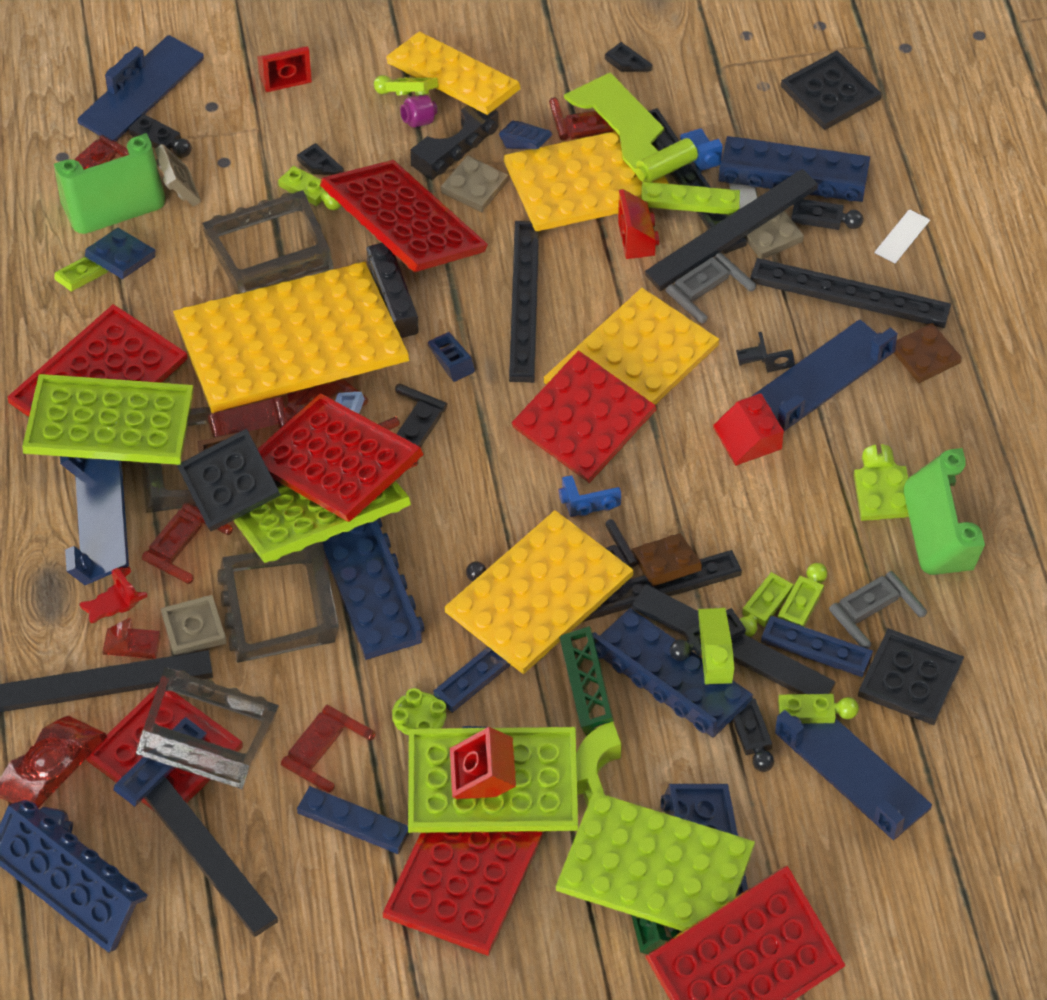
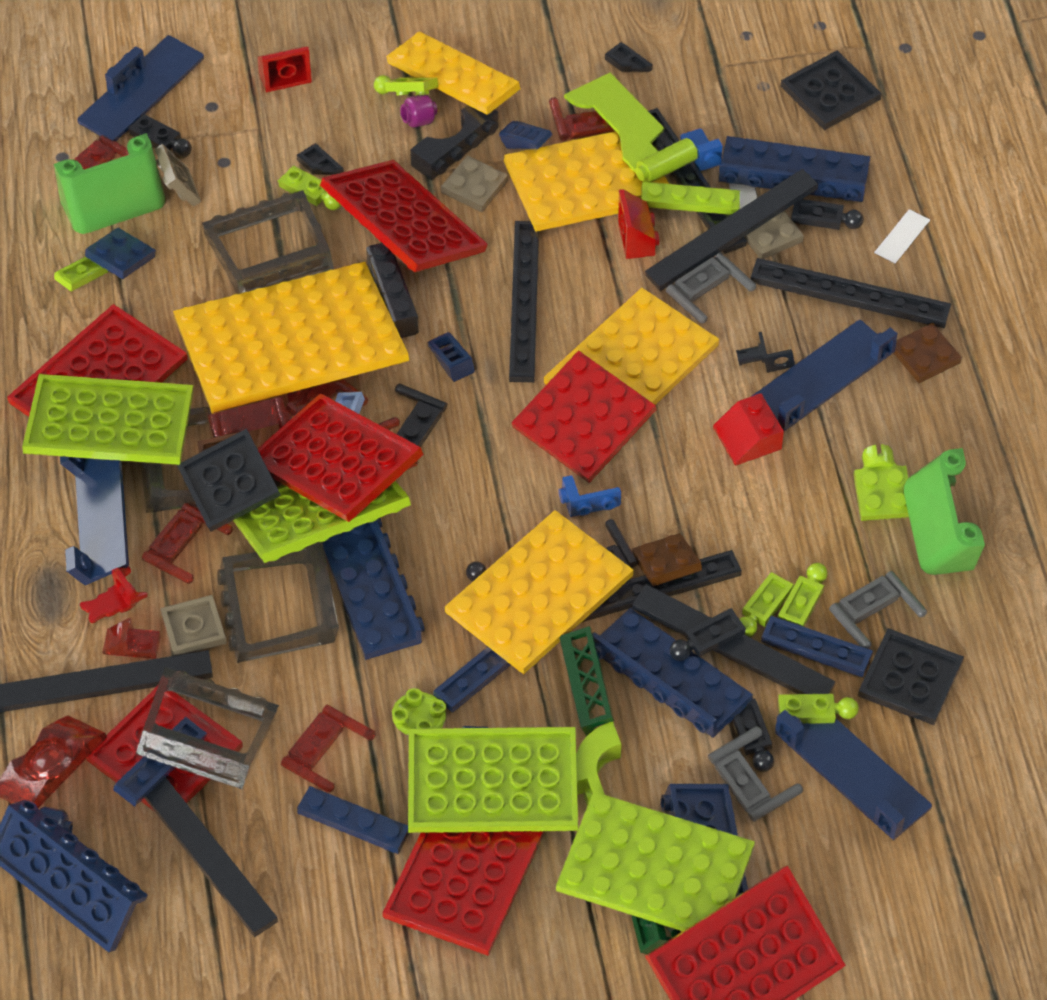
(483, 765): red slope -> none
(716, 646): lime slope -> none
(744, 781): none -> dark grey plate

